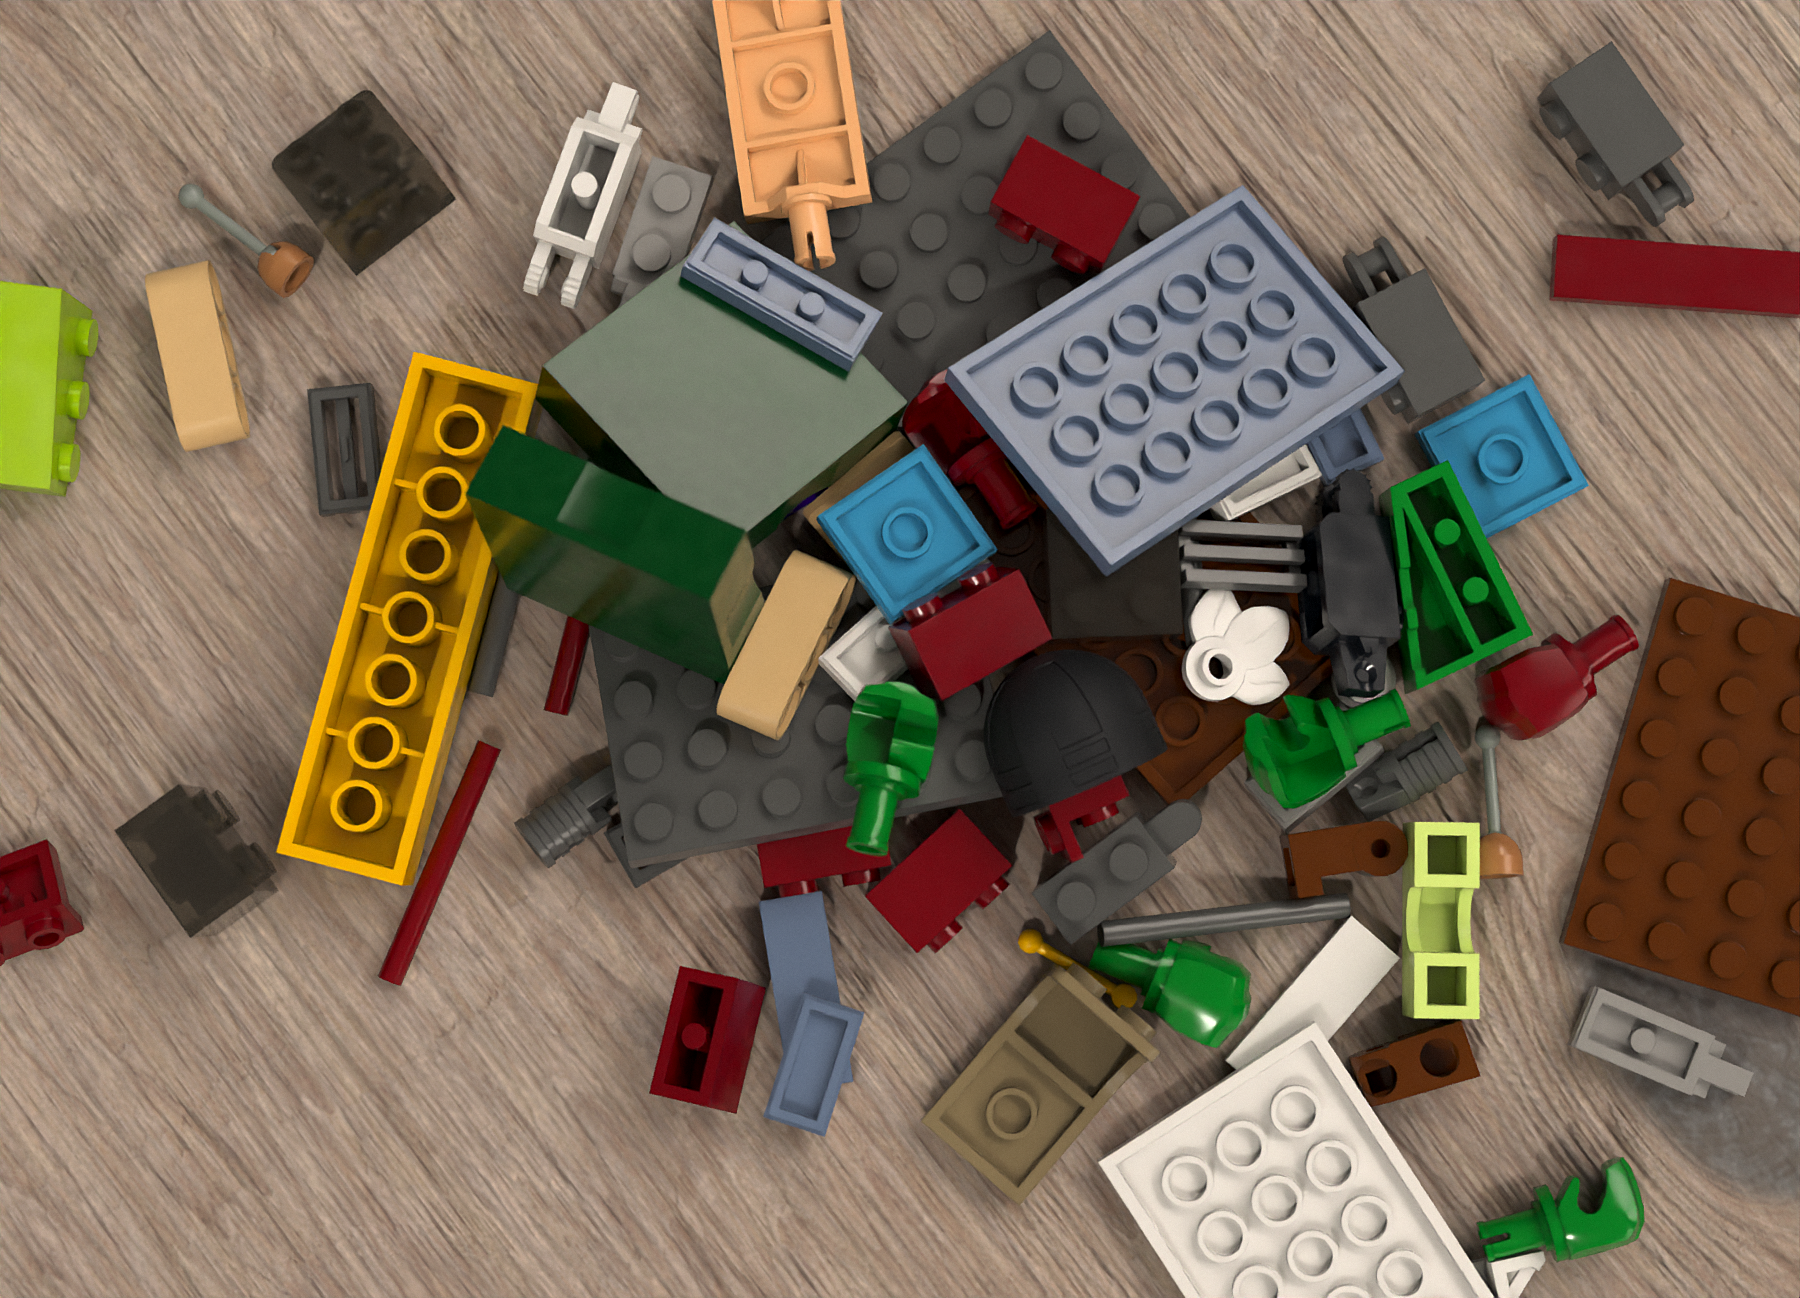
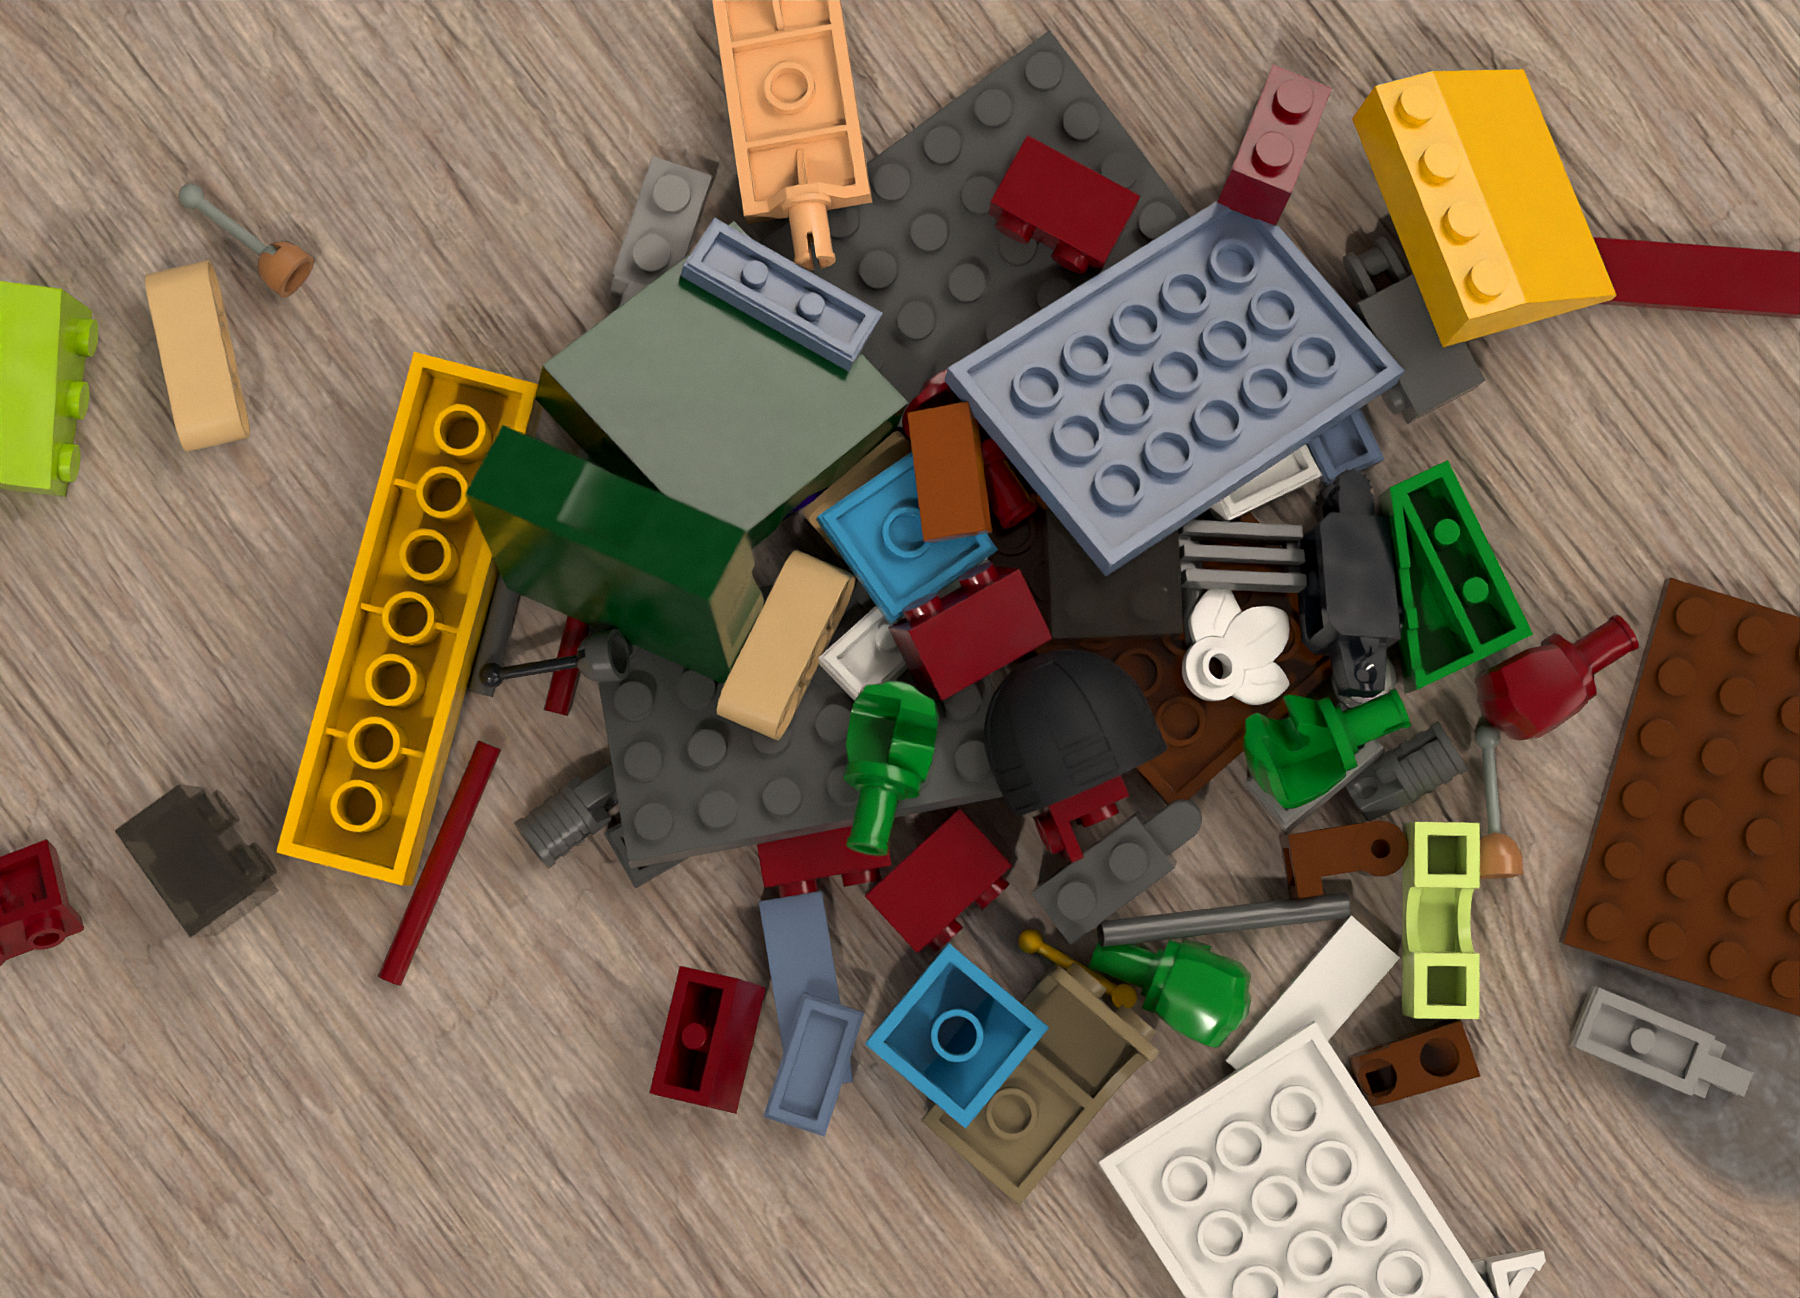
(341, 395): dark grey tile -> none
(362, 180): clear smoke bracket -> none
(586, 193): white hinge -> none
(599, 657): none -> hinge
(949, 473): none -> dark orange tile
(956, 1035): none -> dark azure slope
(1274, 145): none -> brick
(1480, 201): none -> yellow slope
(1505, 455): dark azure tile -> none
(1564, 1227): green piece -> none
(1616, 133): dark grey brick -> none

